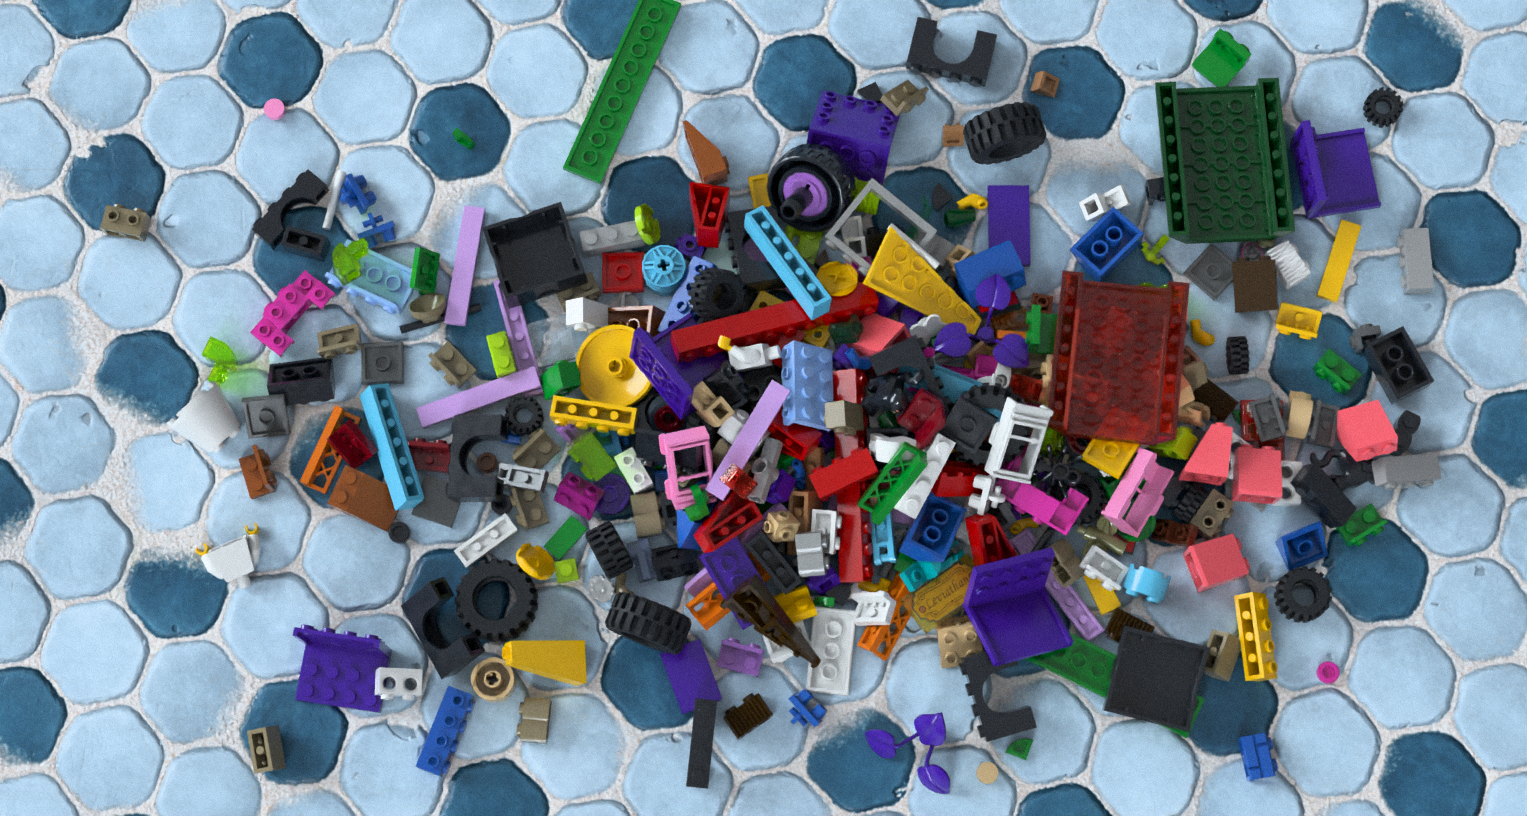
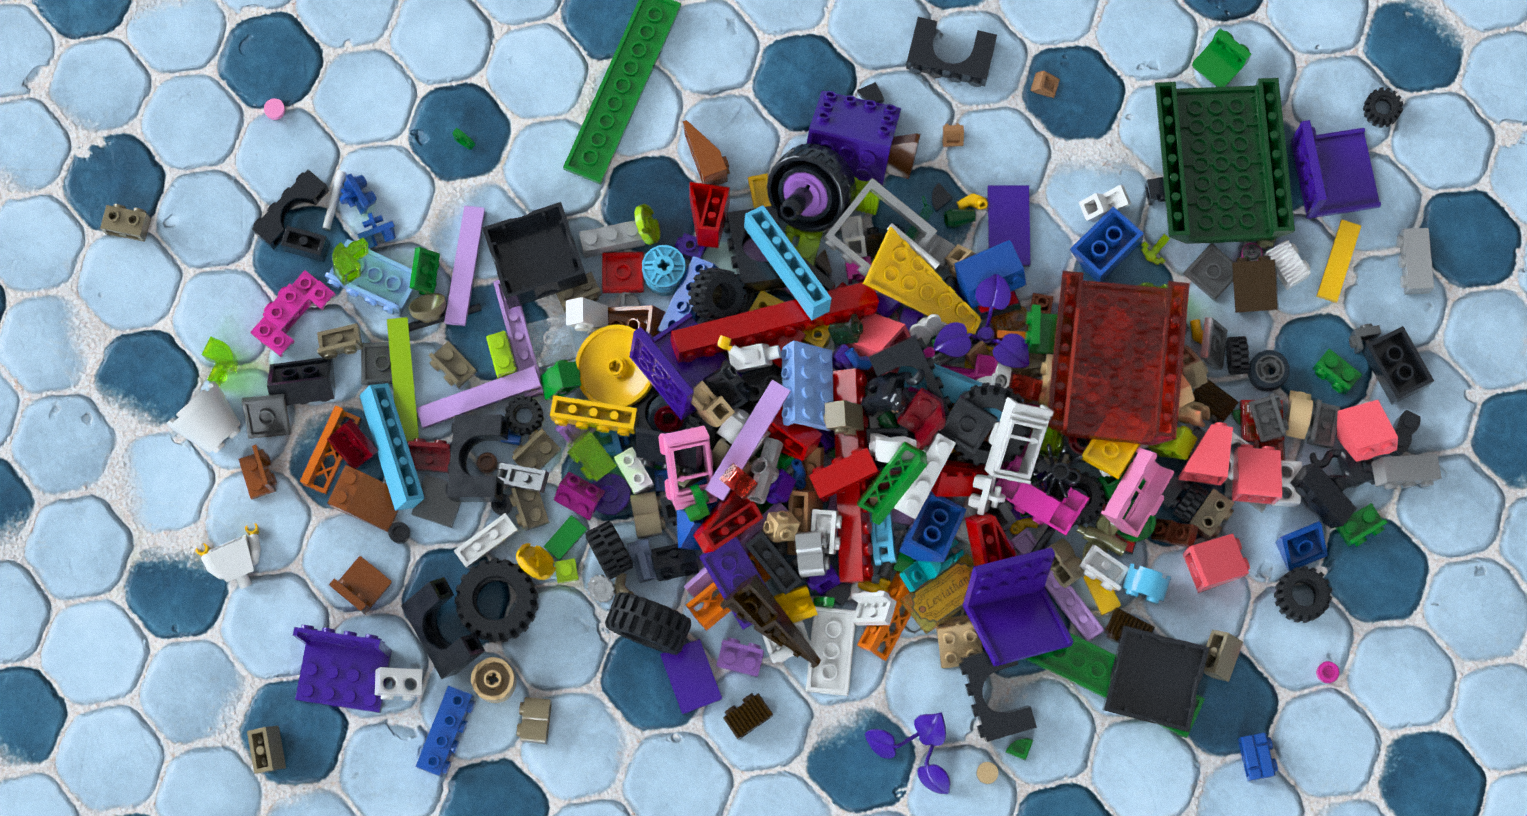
(361, 585): none -> dark orange bracket
(402, 375): none -> lime tile
(549, 658): yellow slope -> none
(701, 743): black arch -> none
(812, 715): blue hips -> none
(838, 278): yellow tile -> none
(902, 155): none -> reddish brown slope
(904, 97): dark tan bracket -> none
(1004, 133): black tyre -> none
(1213, 343): none -> dark grey tile
(1255, 636): yellow brick -> none
(1276, 362): none -> wheel
(1298, 320): yellow bracket -> none

